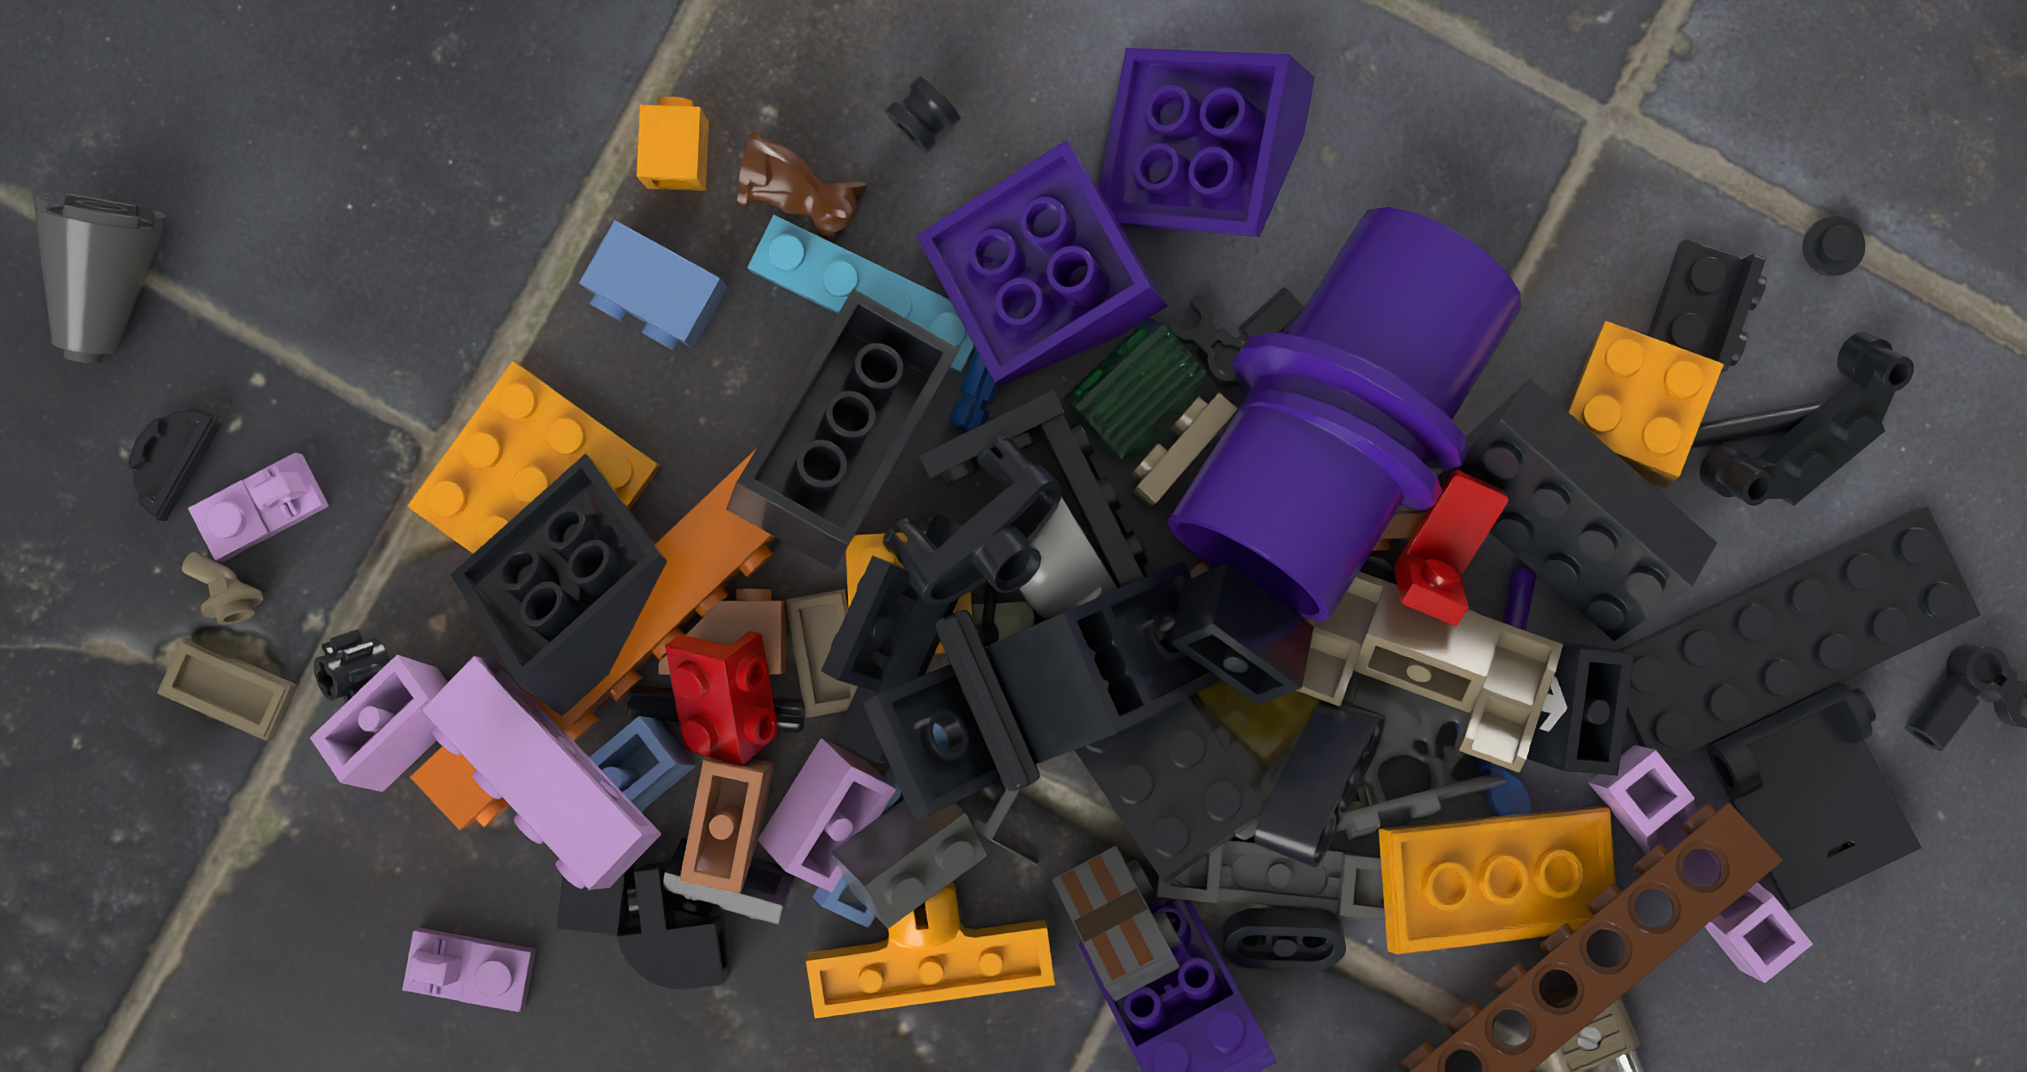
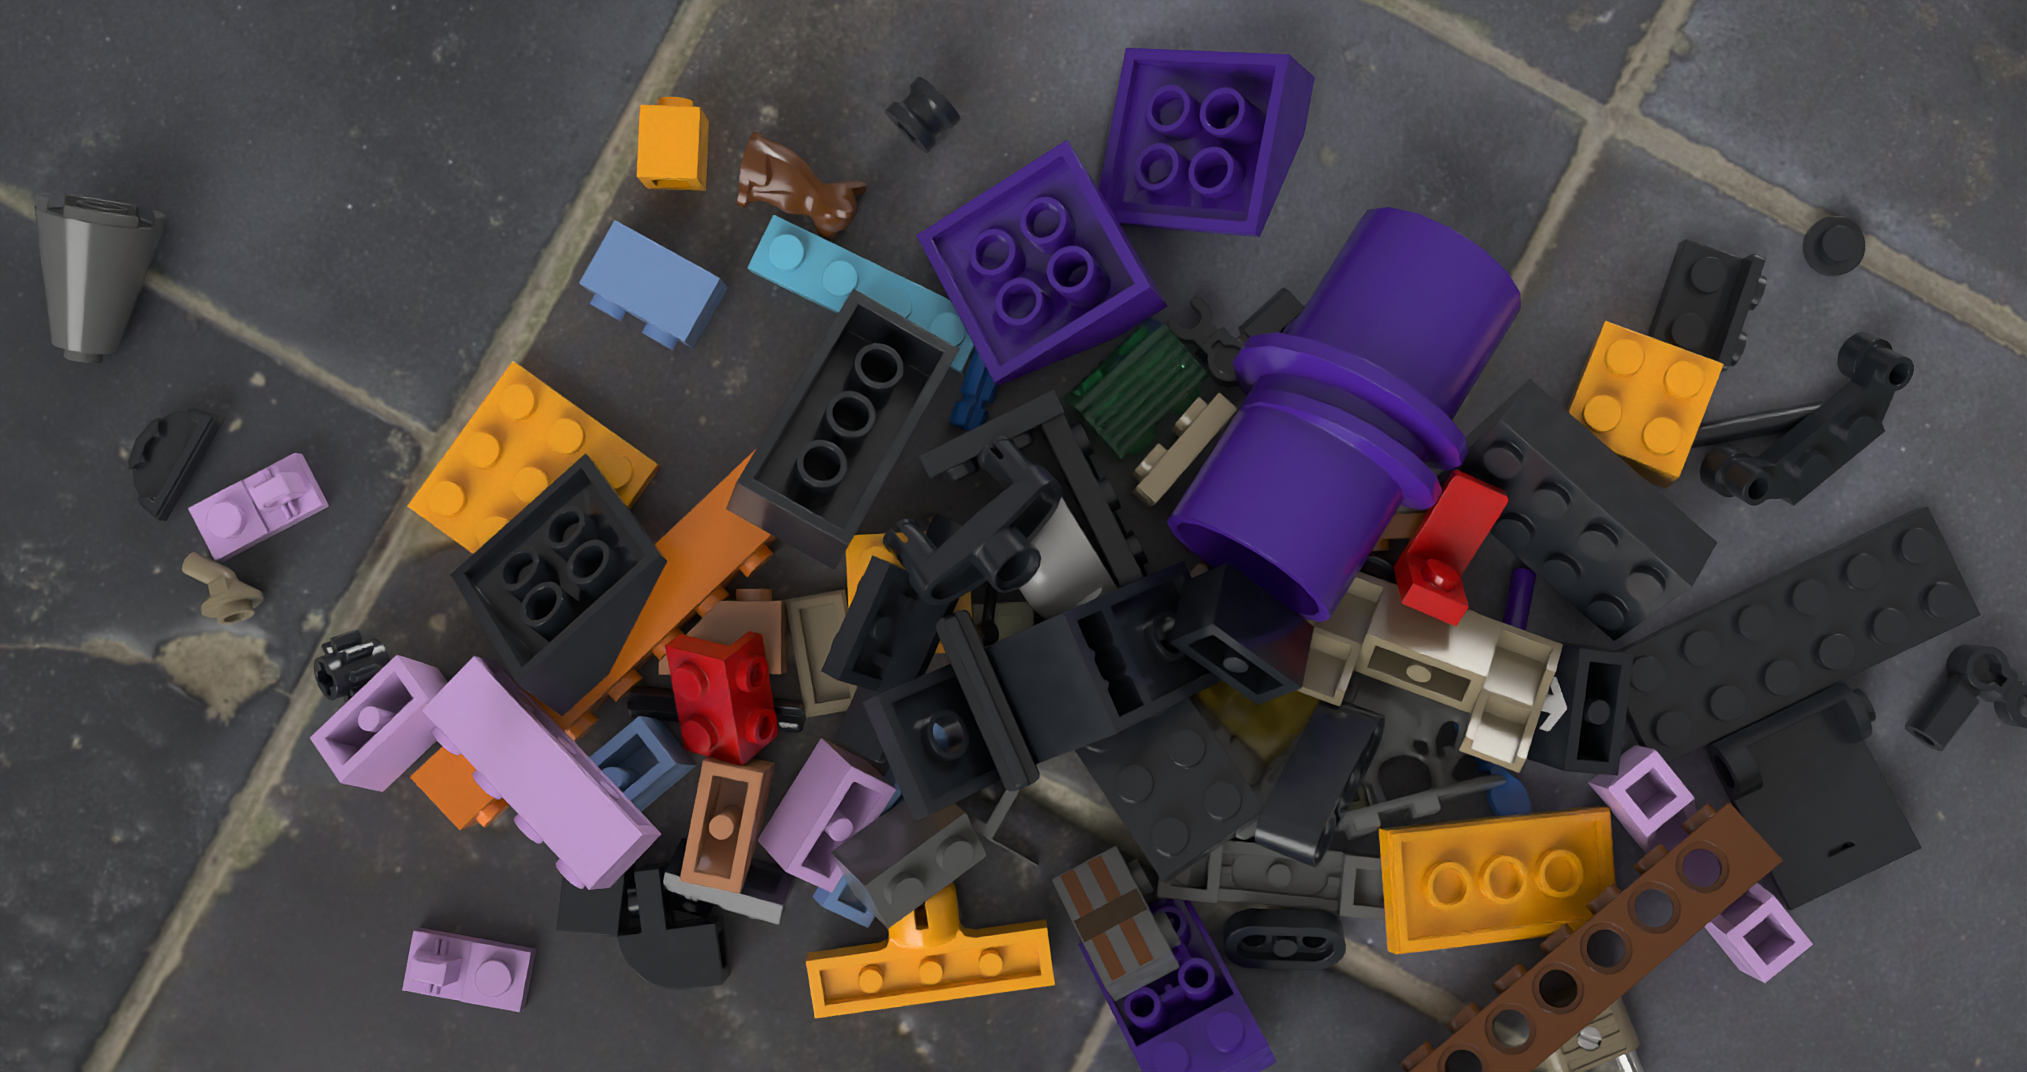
(227, 689): dark tan tile -> none

